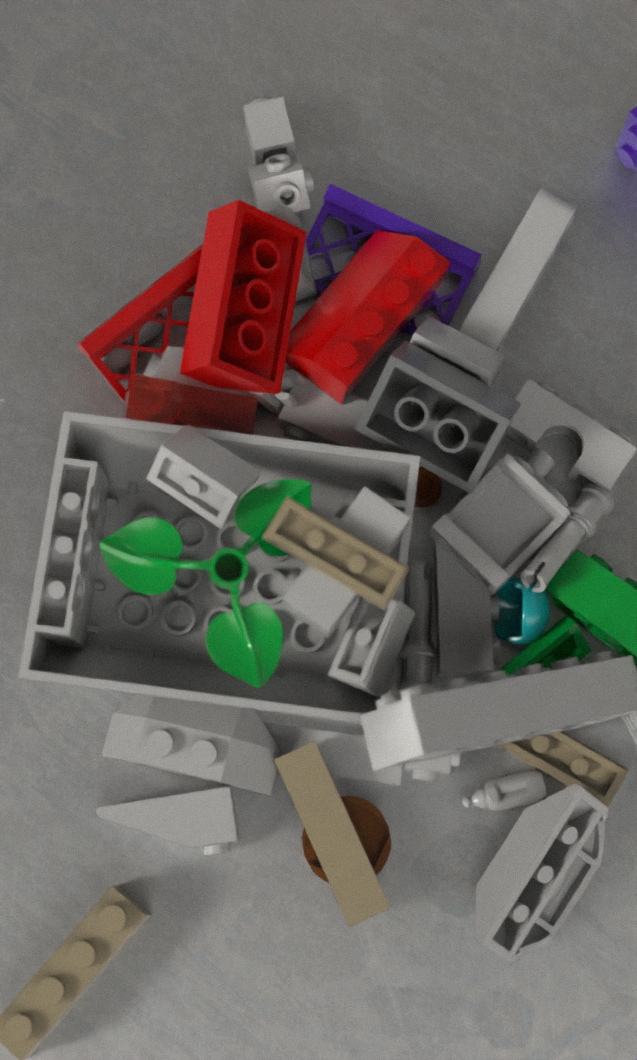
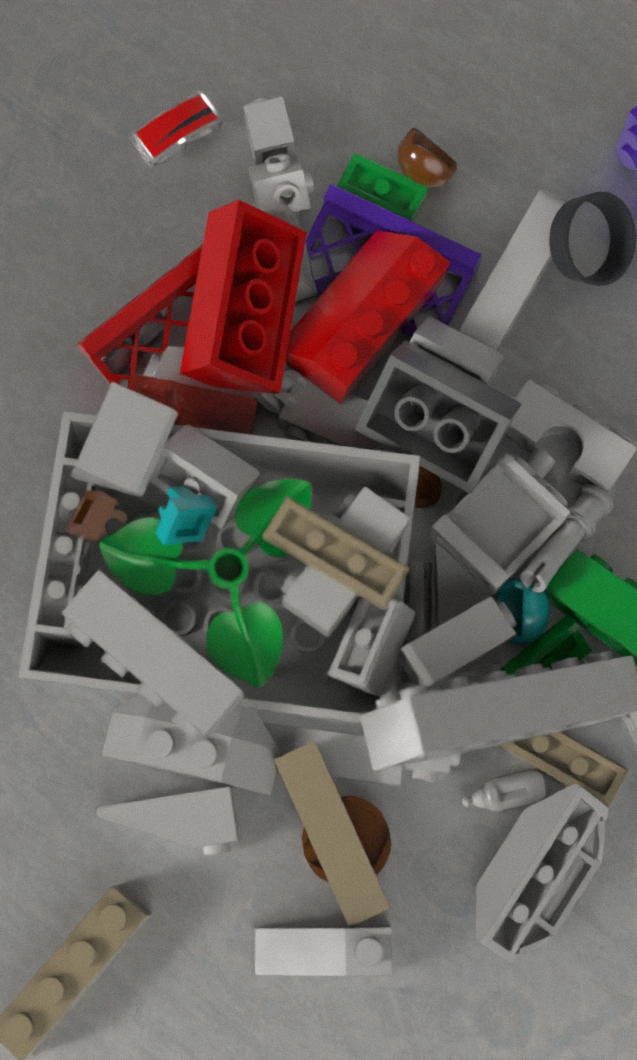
(92, 515): none -> reddish brown tile
(124, 441): none -> light grey slope
(153, 654): none -> light grey brick
(173, 128): none -> slope
(185, 516): none -> teal tile
(324, 951): none -> light grey slope
(383, 187): none -> green plate
(424, 160): none -> reddish brown hair
(457, 643): none -> light grey slope
(621, 238): none -> black tyre

